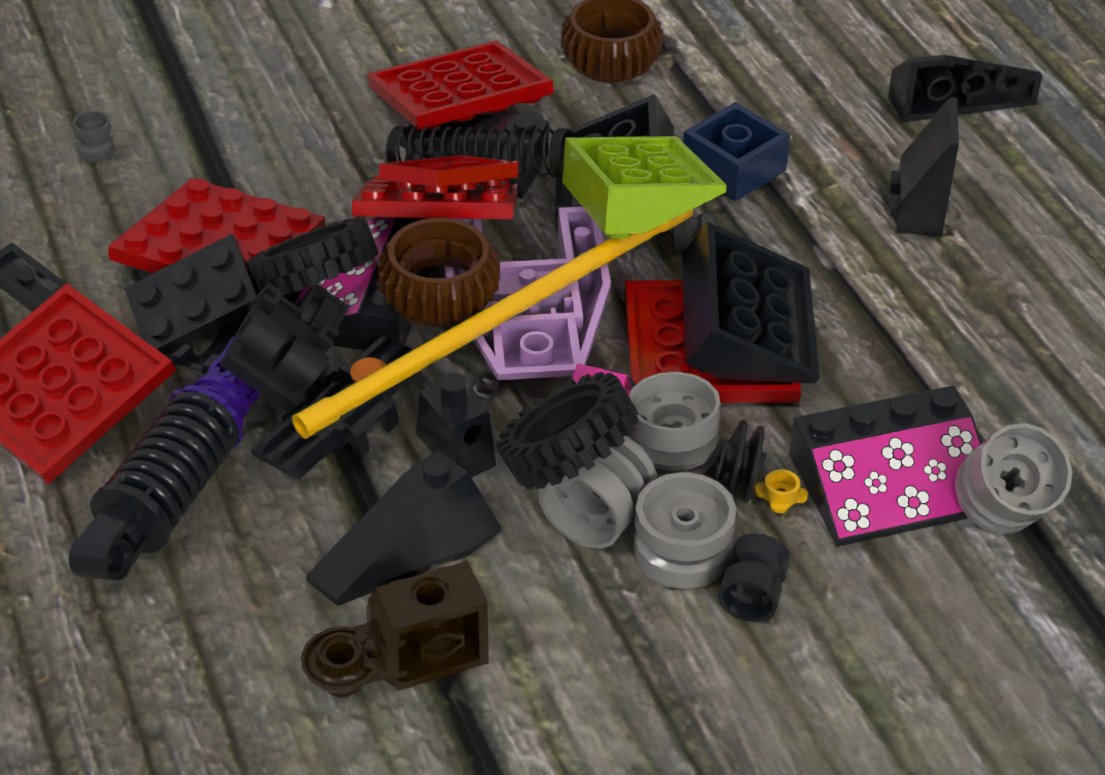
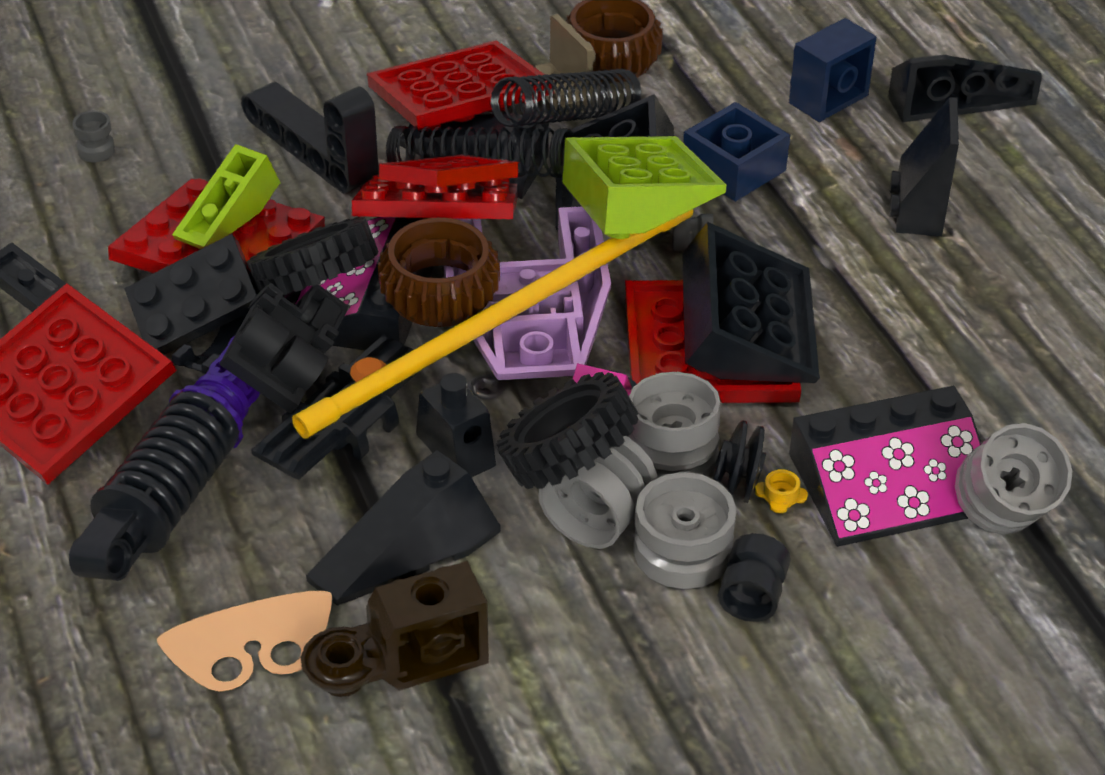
(224, 633): none -> light nougat piece
(230, 198): none -> lime slope
(334, 146): none -> black beam
(527, 89): none -> black piece
(567, 55): none -> dark tan bracket
(832, 69): none -> dark blue brick

